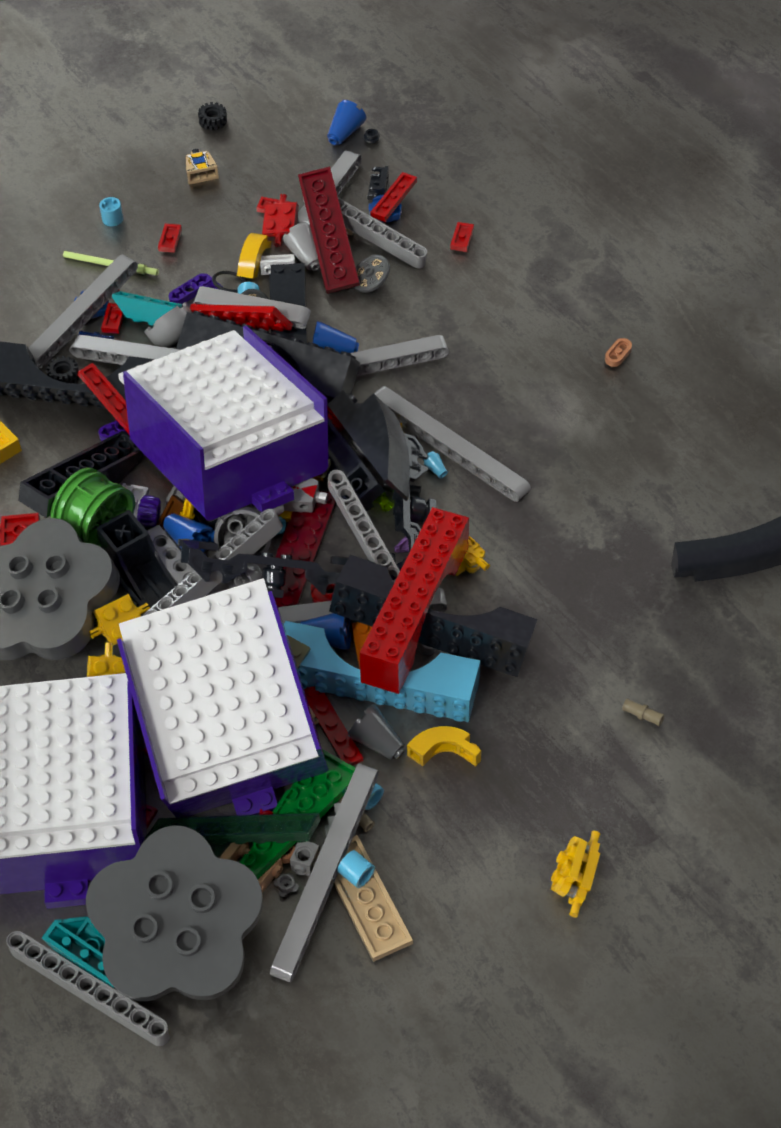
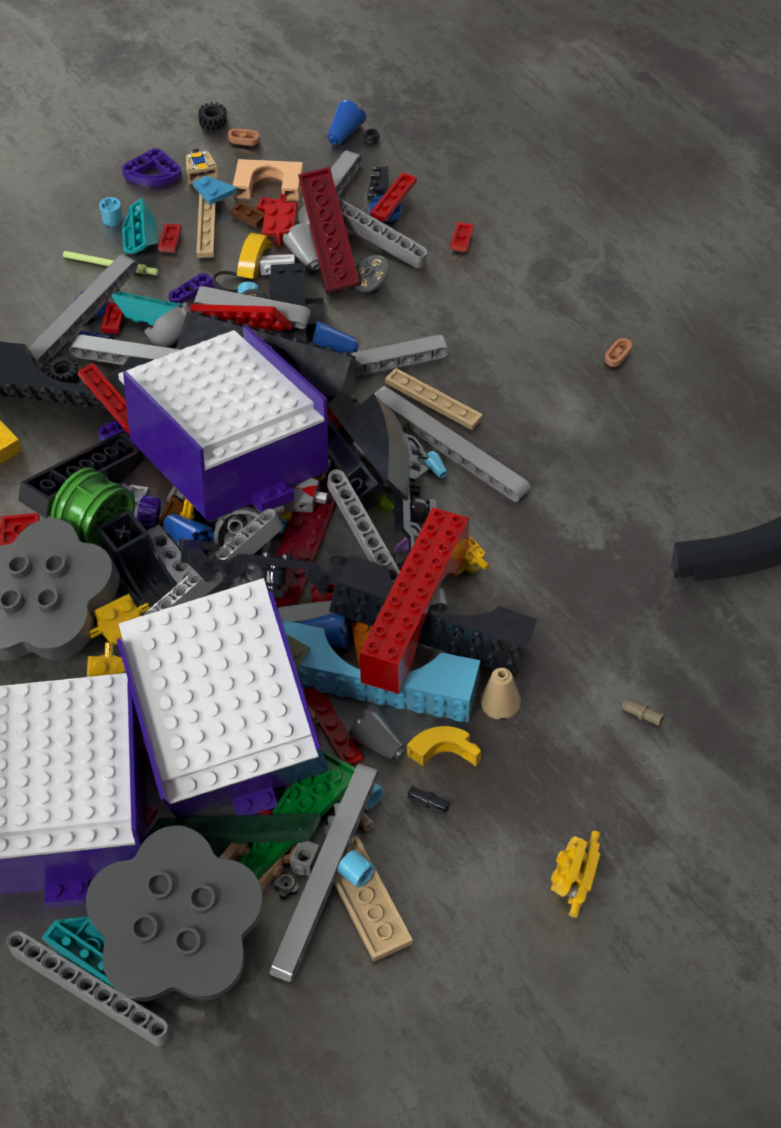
(139, 229): none -> teal wedge
(154, 157): none -> dark purple beam
(206, 229): none -> tan plate
(213, 189): none -> dark azure wing
(243, 136): none -> nougat plate
(247, 214): none -> reddish brown plate
(251, 171): none -> light nougat arch
(316, 306): none -> black slope
(428, 799): none -> black pin
(434, 399): none -> tan plate
(501, 695): none -> tan cone

